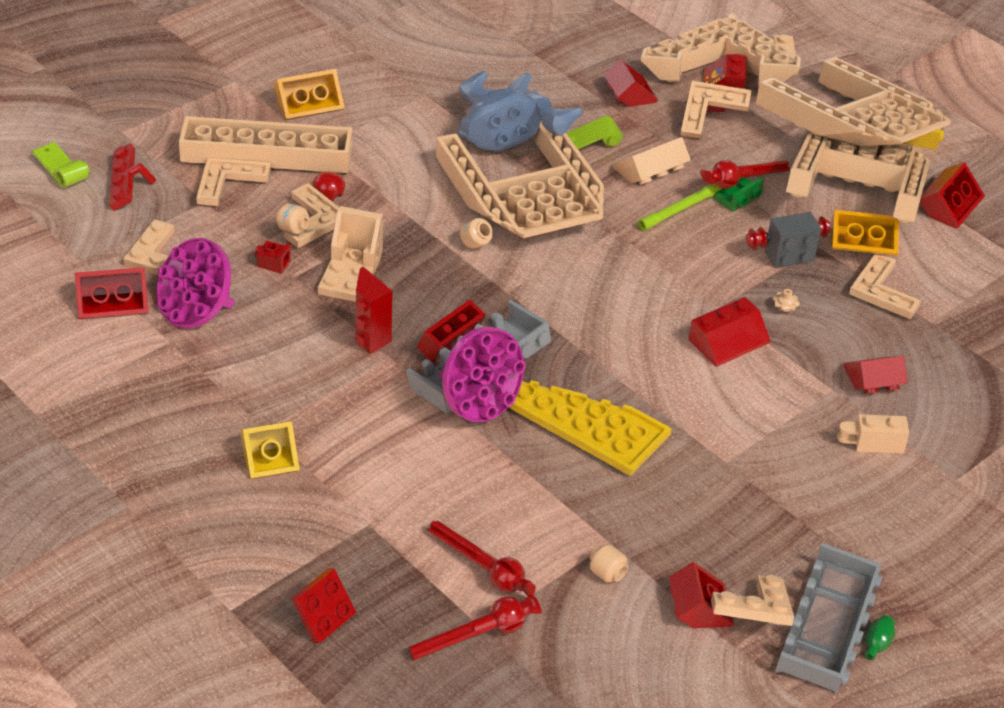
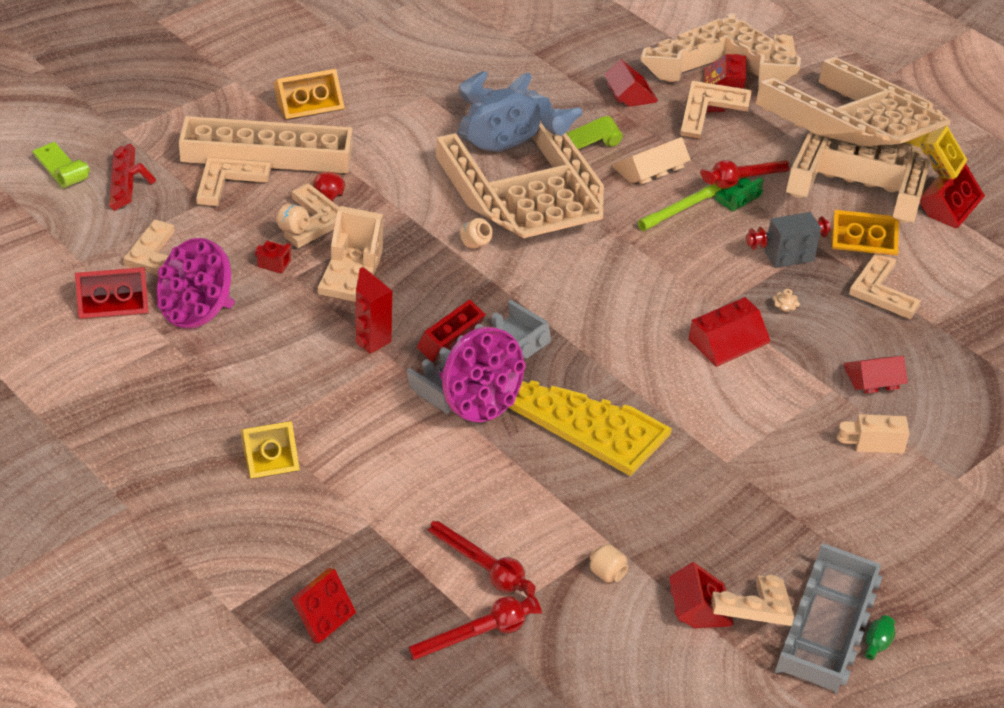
(943, 152): none -> yellow slope

